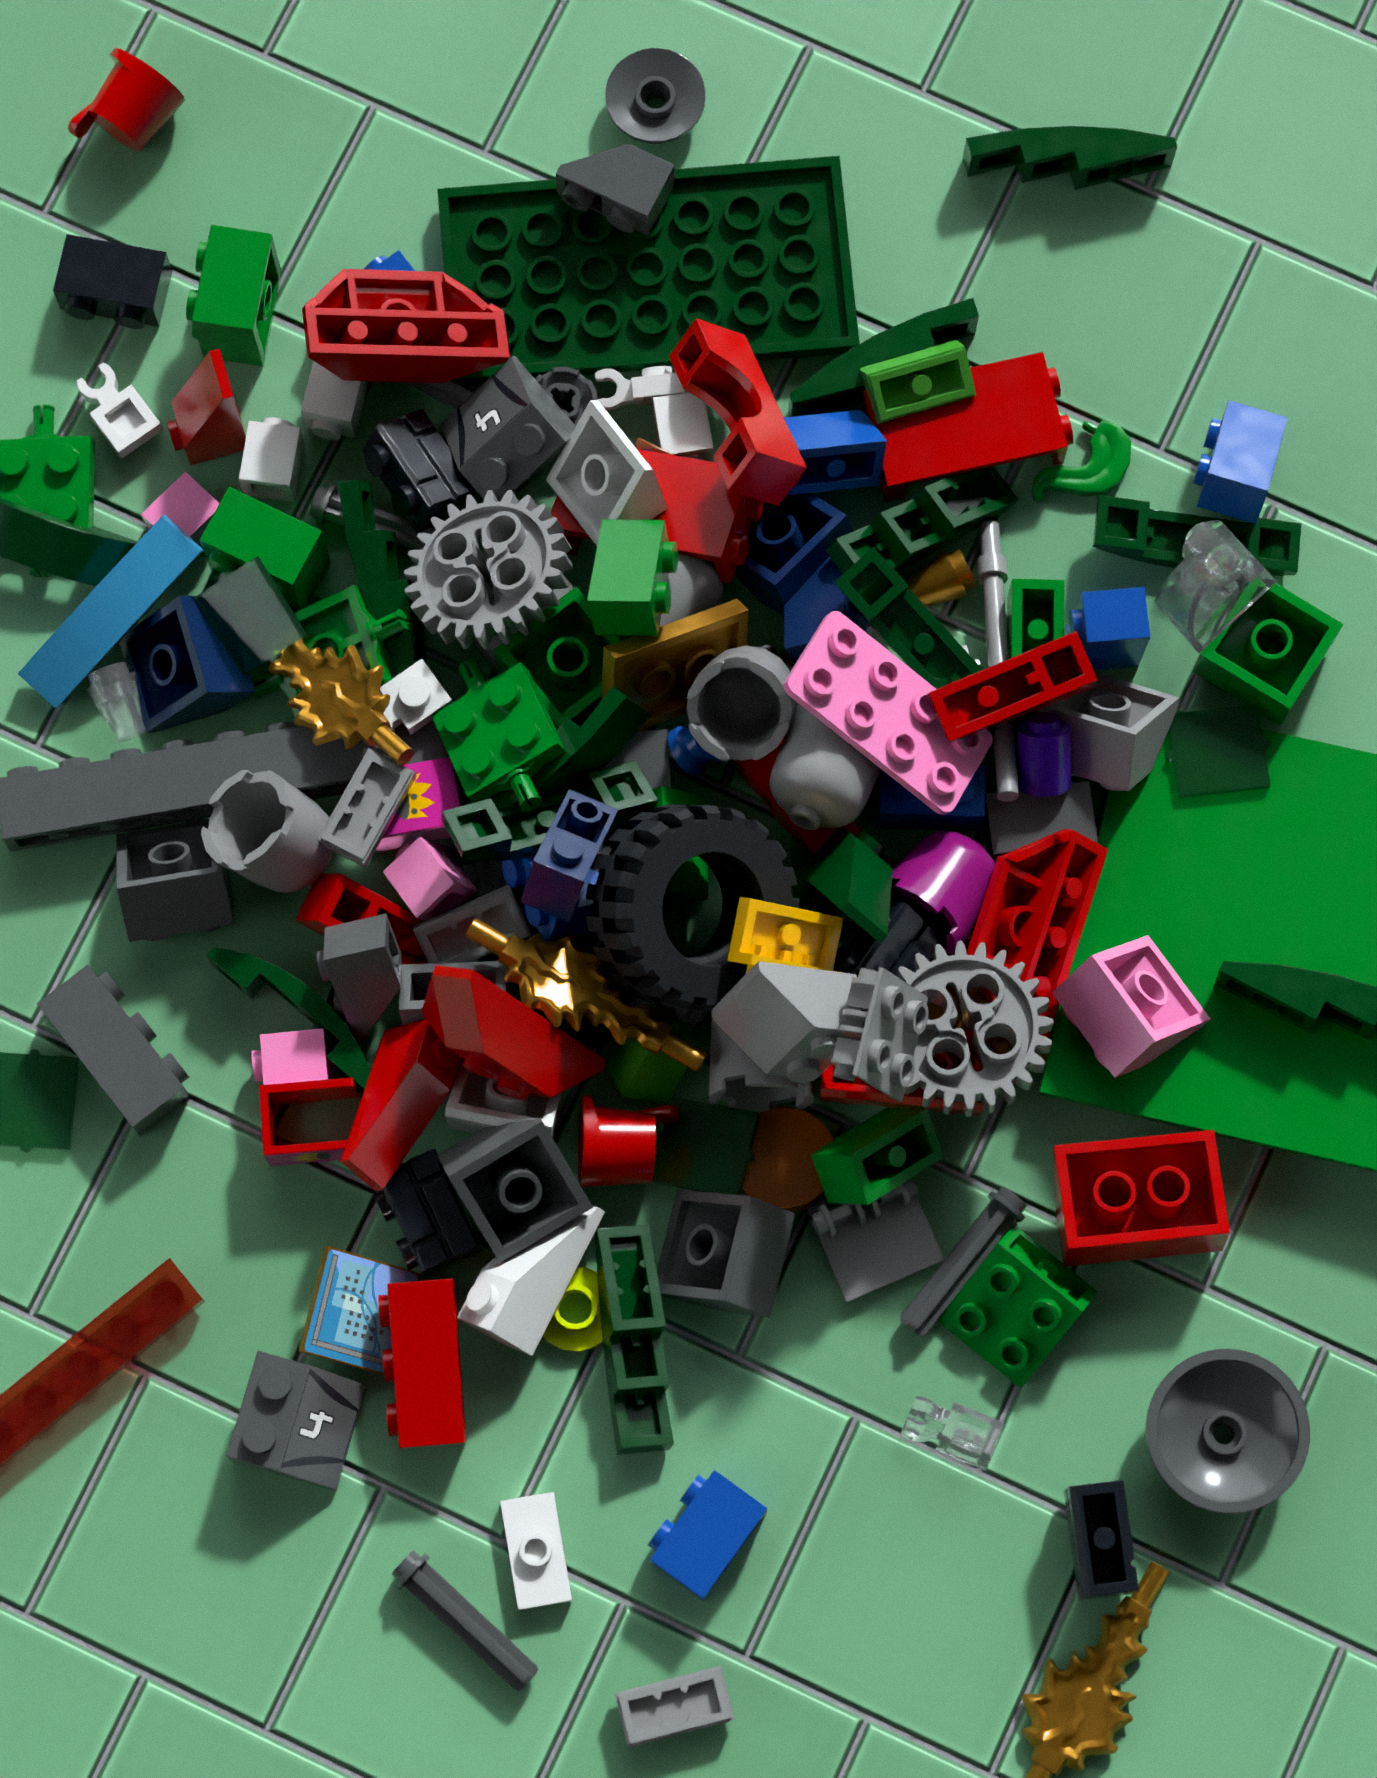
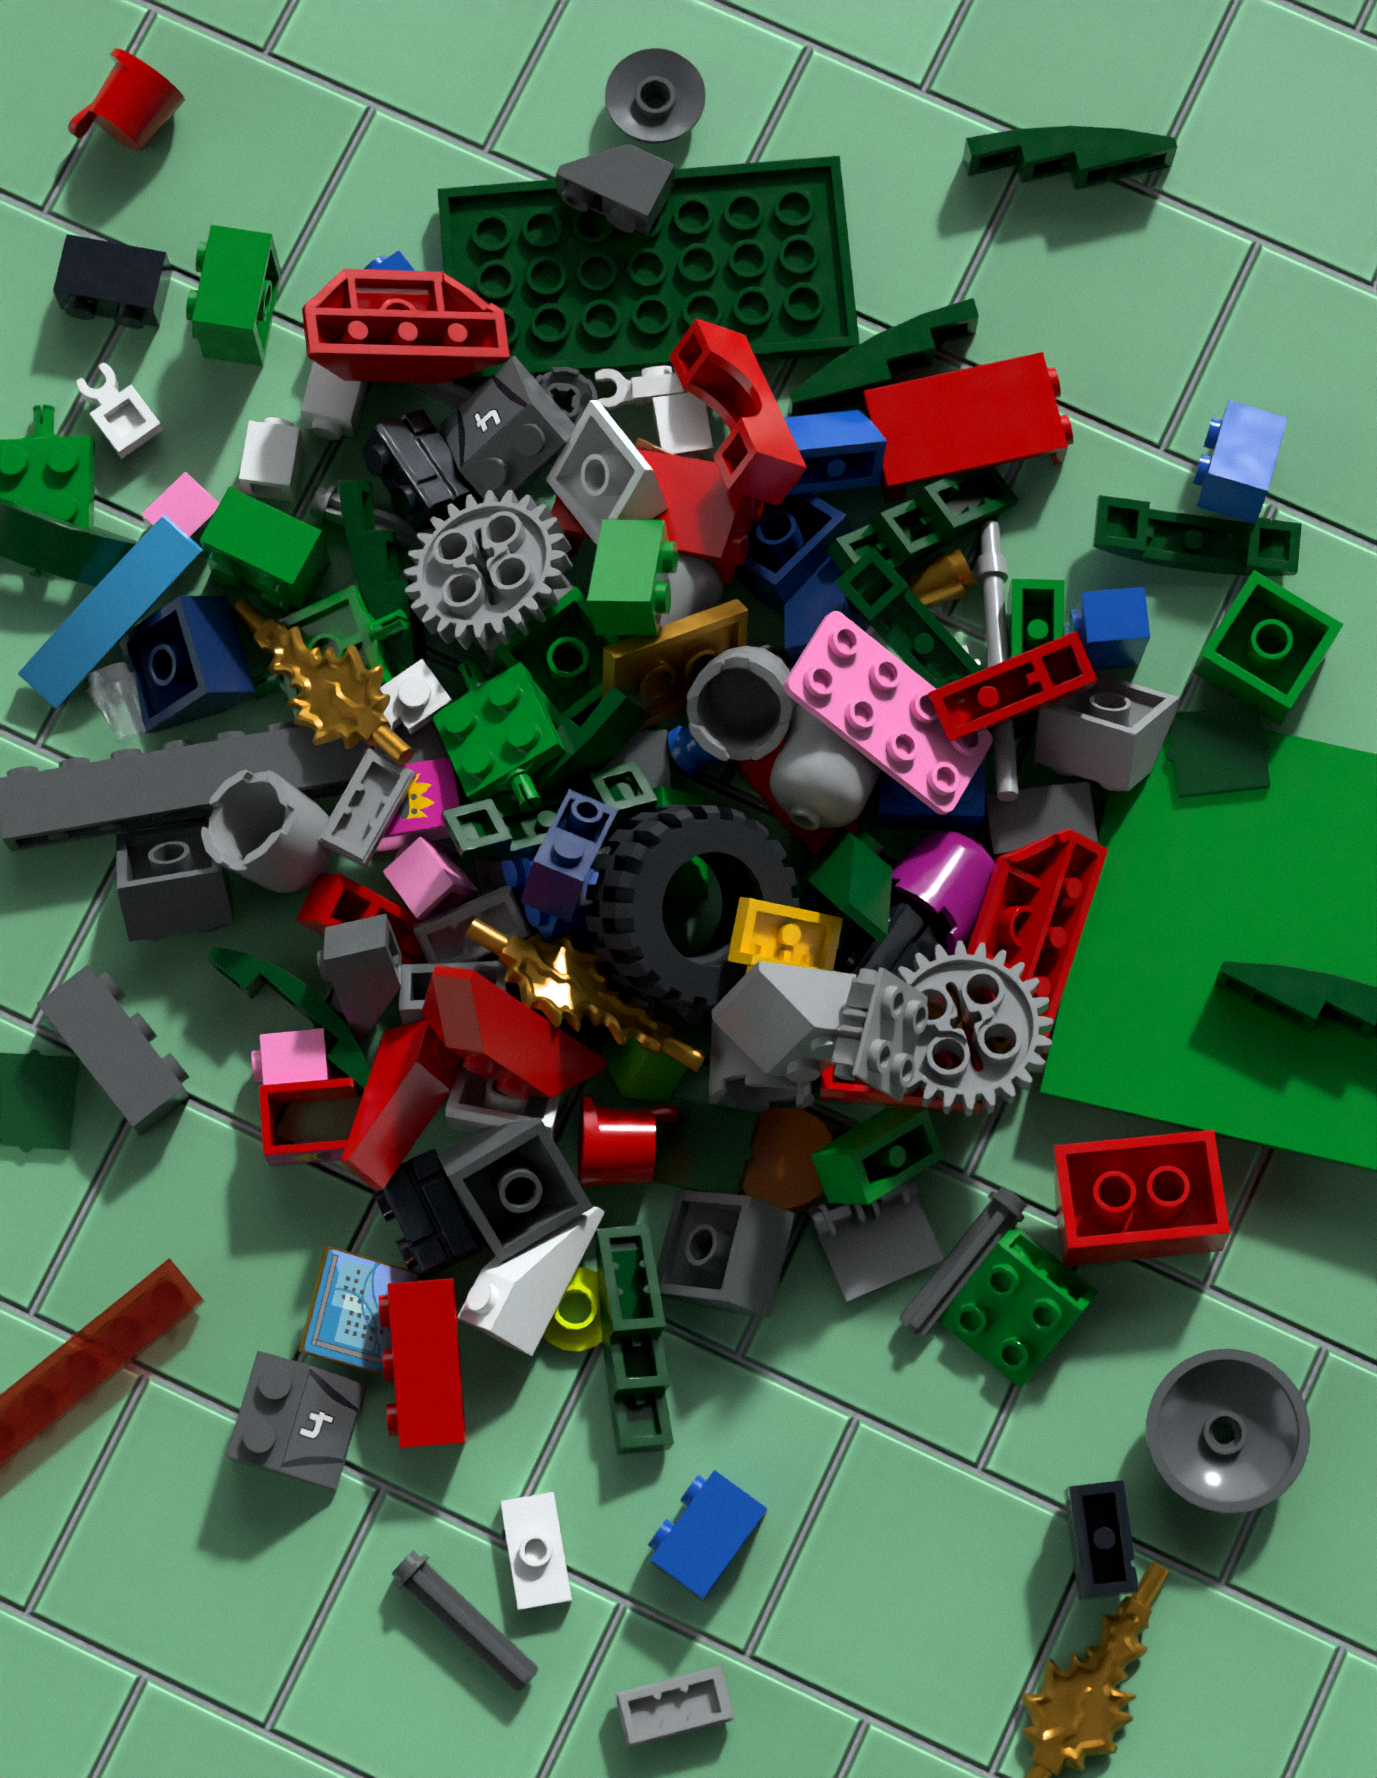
(207, 414): red slope -> none
(250, 615): clear green piece -> none
(918, 381): bright green slope -> none
(960, 1432): clear plate -> none
(1044, 755): dark purple brick -> none
(1107, 465): green piece -> none
(1129, 1005): bright pink slope -> none
(1211, 584): clear slope -> none

